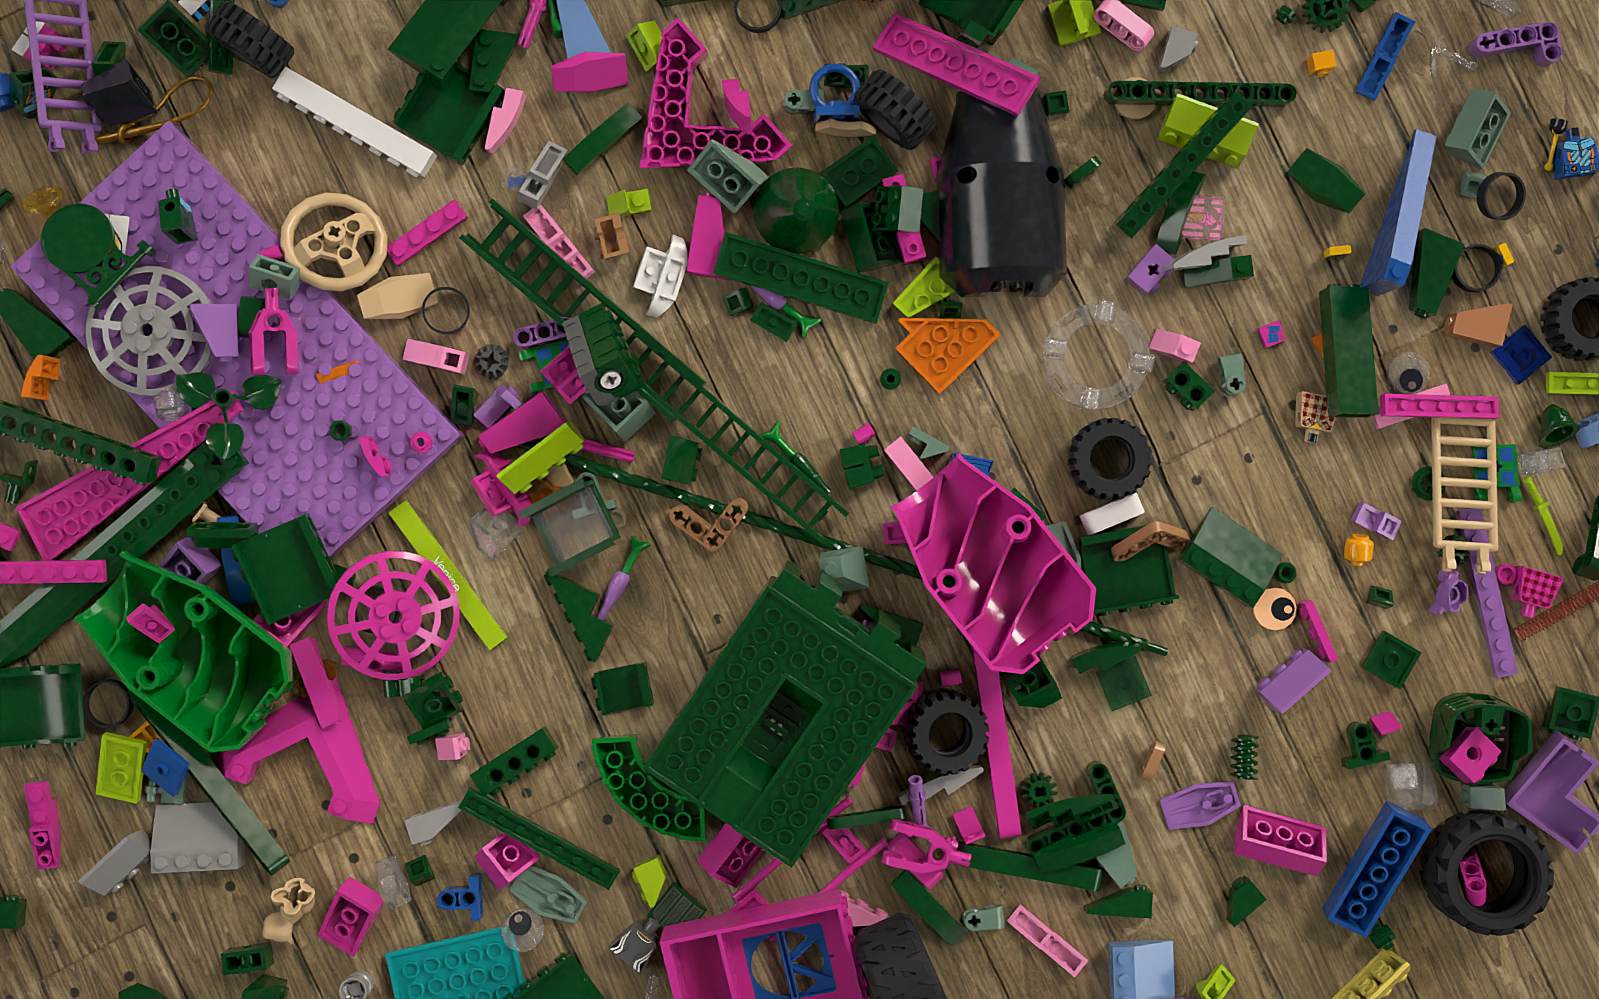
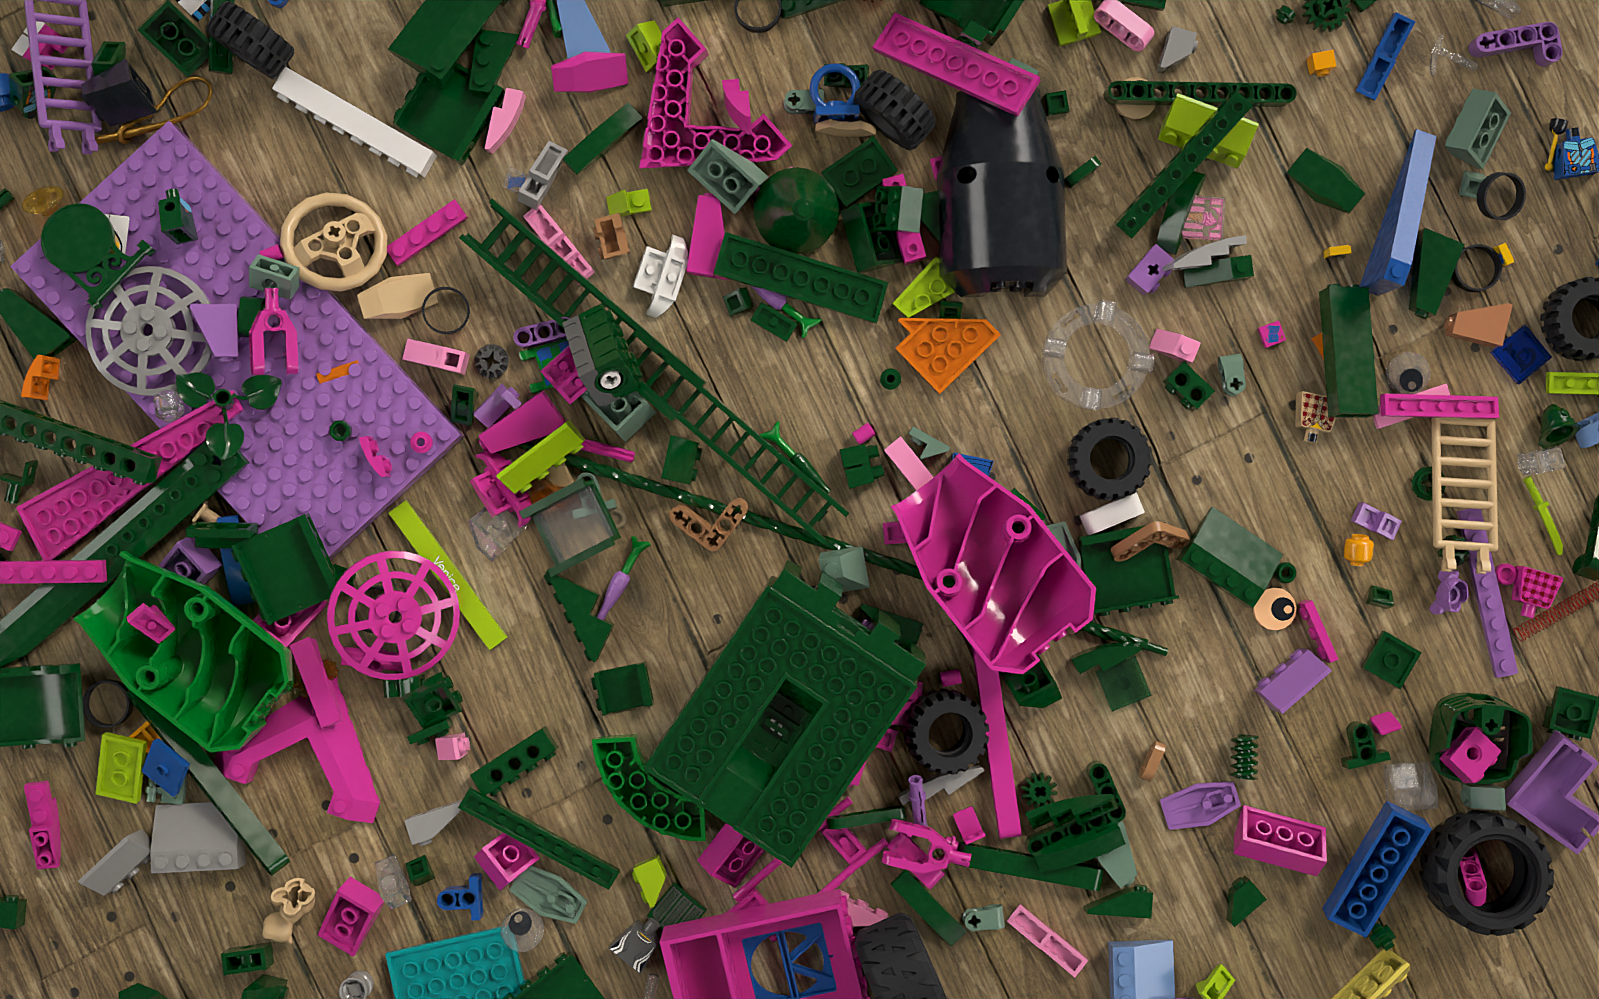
(1506, 471): green flag -> none

